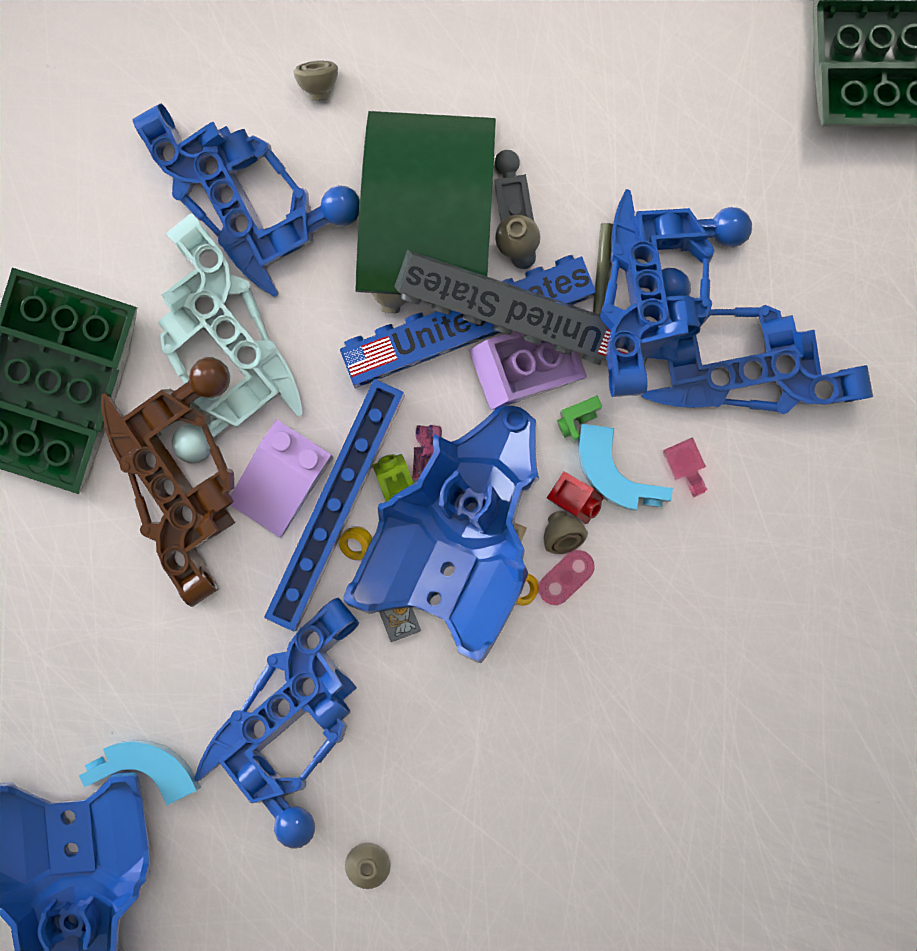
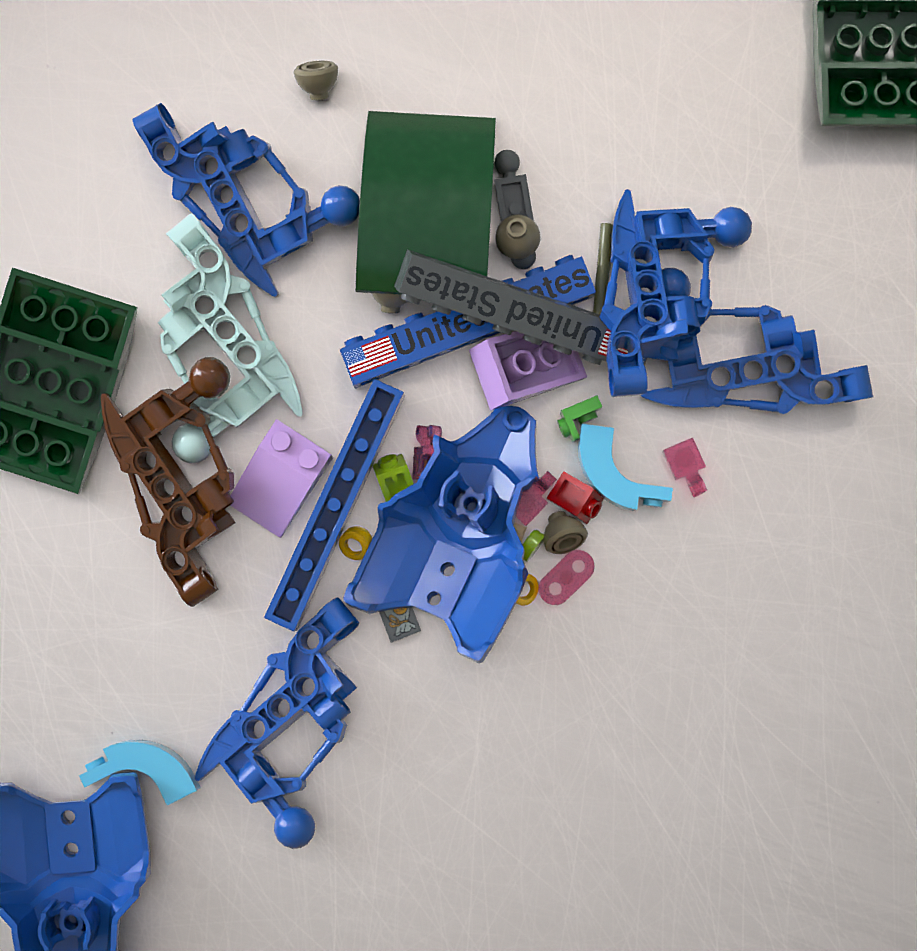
(367, 865): dark tan brick -> none
(532, 500): none -> clear pink plate
(532, 544): none -> lime tile

